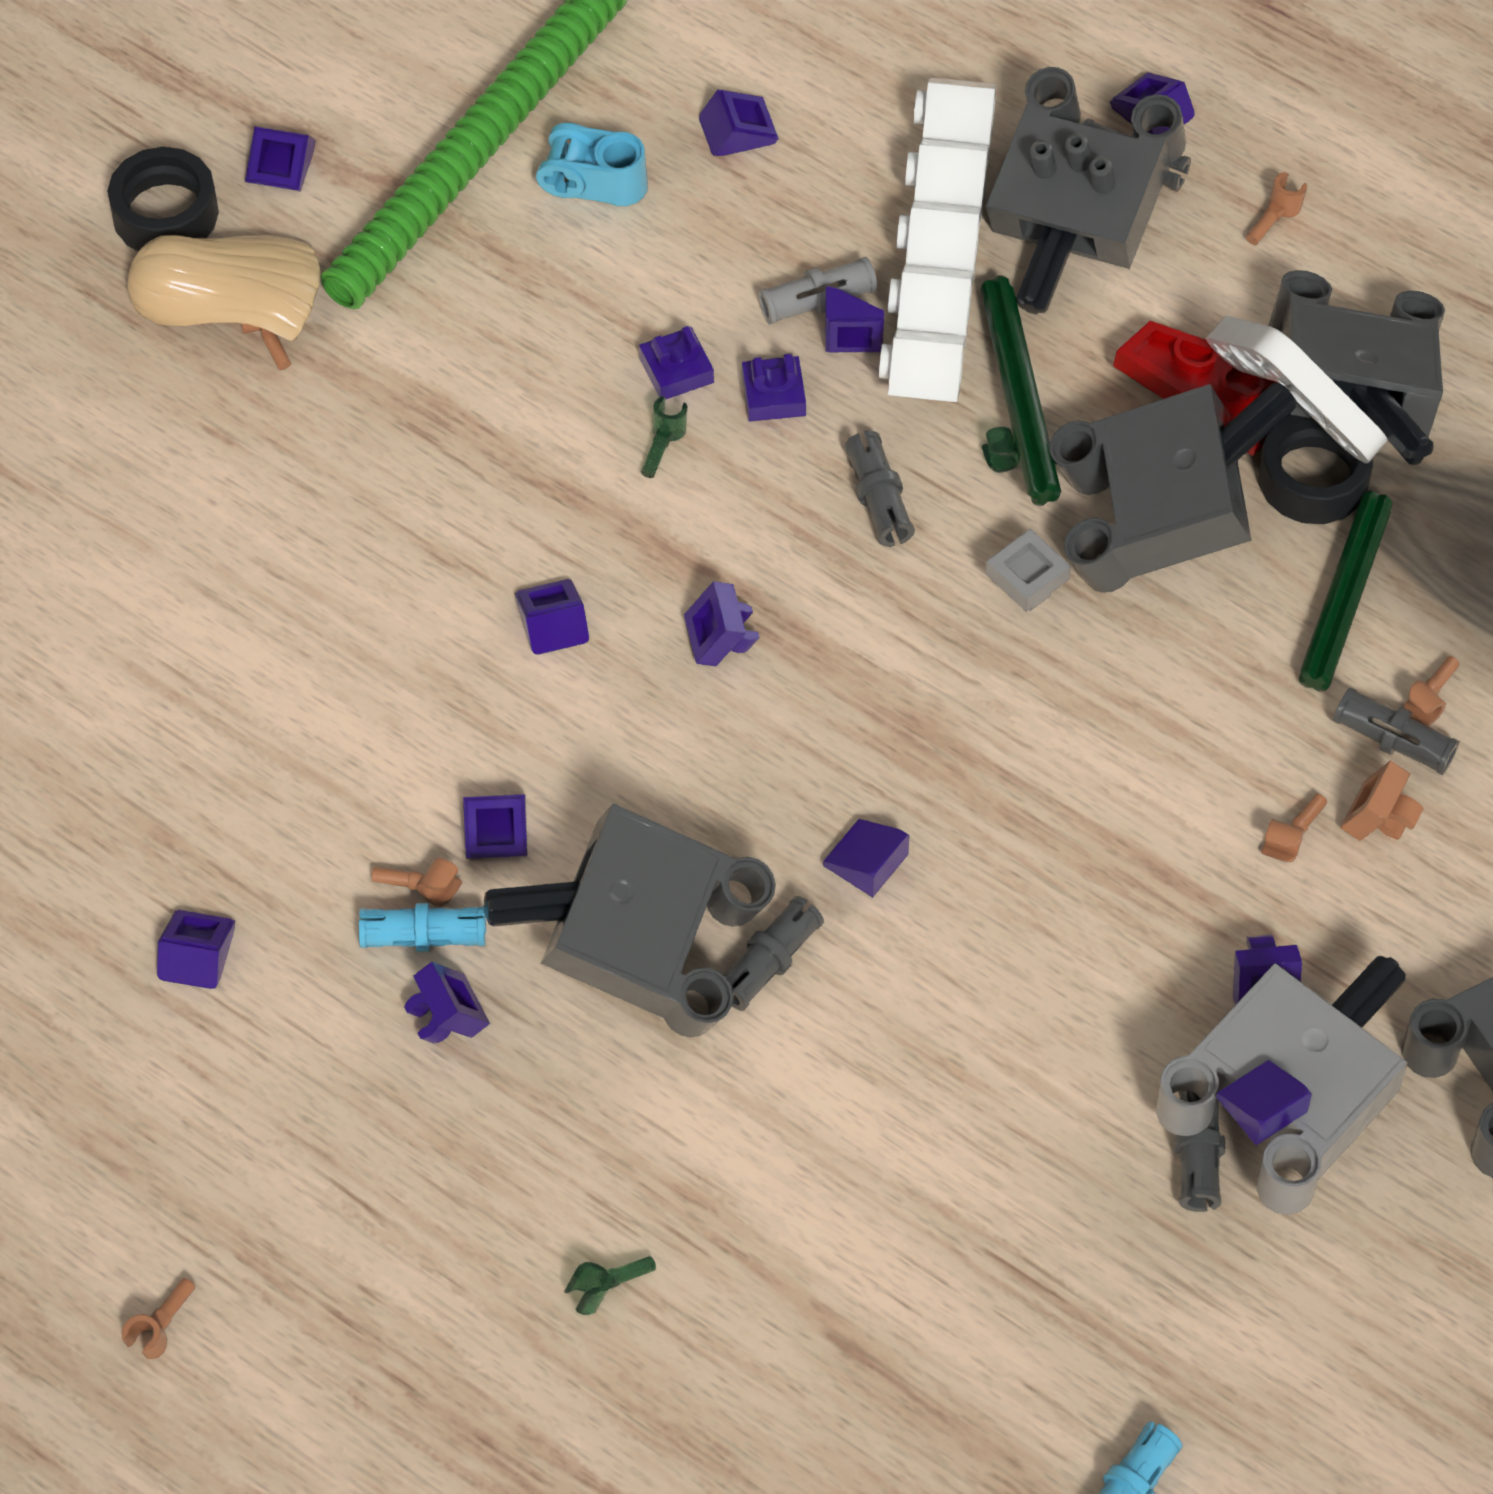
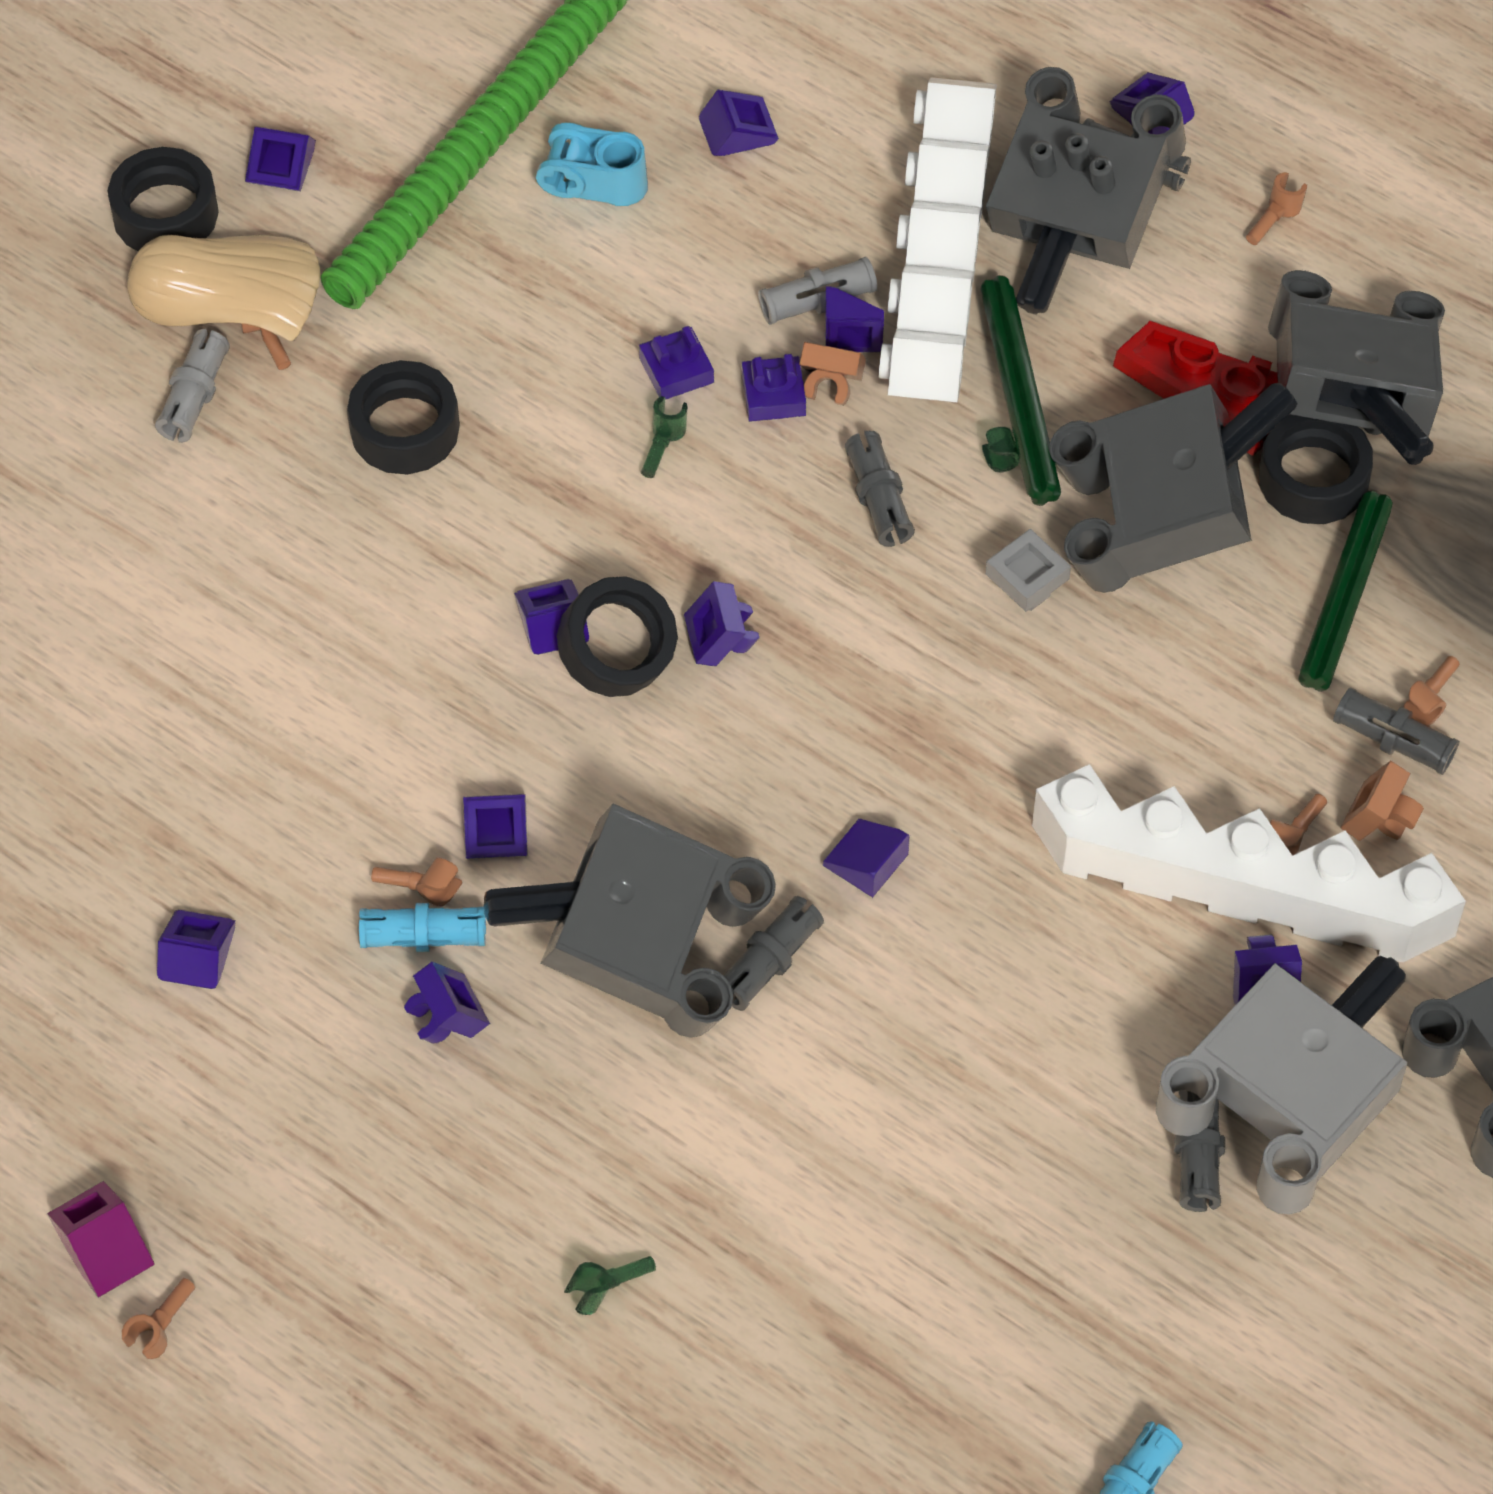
(101, 1238): none -> magenta brick
(192, 385): none -> light grey pin
(398, 381): none -> black tyre
(643, 602): none -> black tyre
(831, 364): none -> nougat tile
(1246, 869): none -> white brick
(1265, 1100): dark purple slope -> none
(1273, 356): white beam -> none

